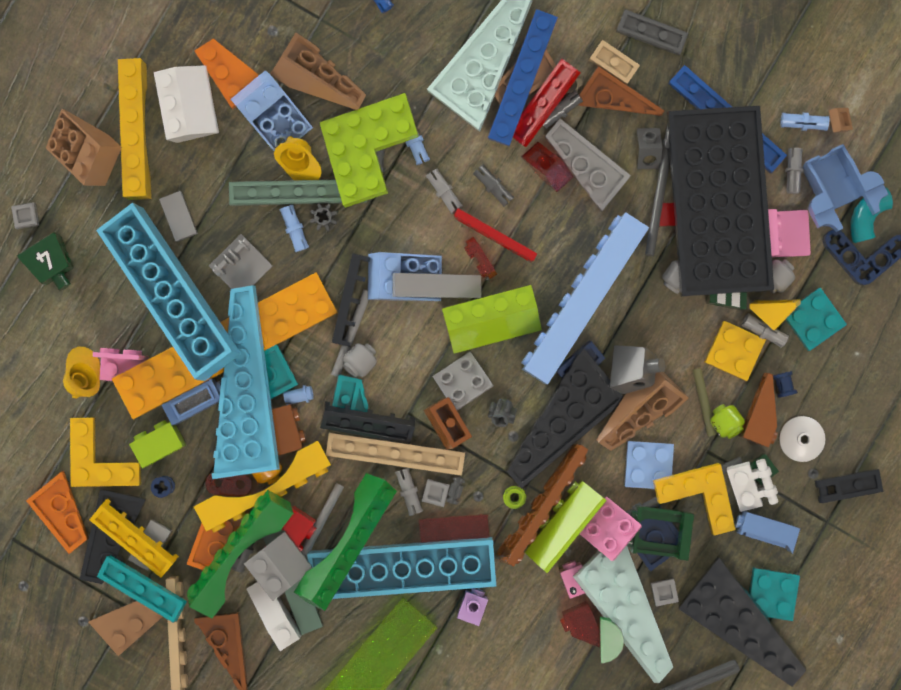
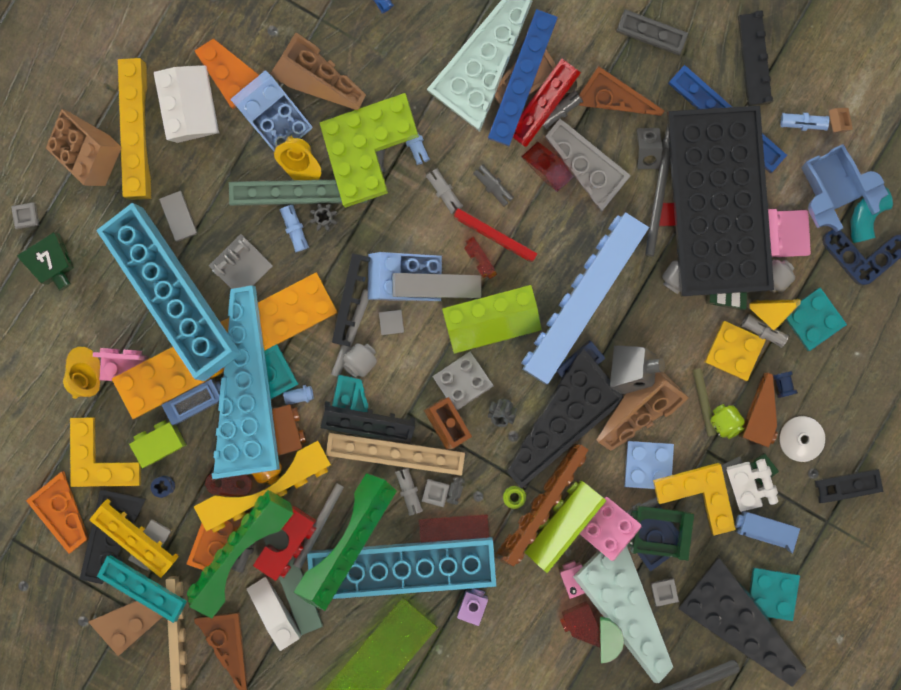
(278, 566): light grey slope -> none
(391, 322): none -> light grey tile
(614, 62): tan plate -> none
(755, 58): none -> black hinge
(794, 170): light grey axle -> none

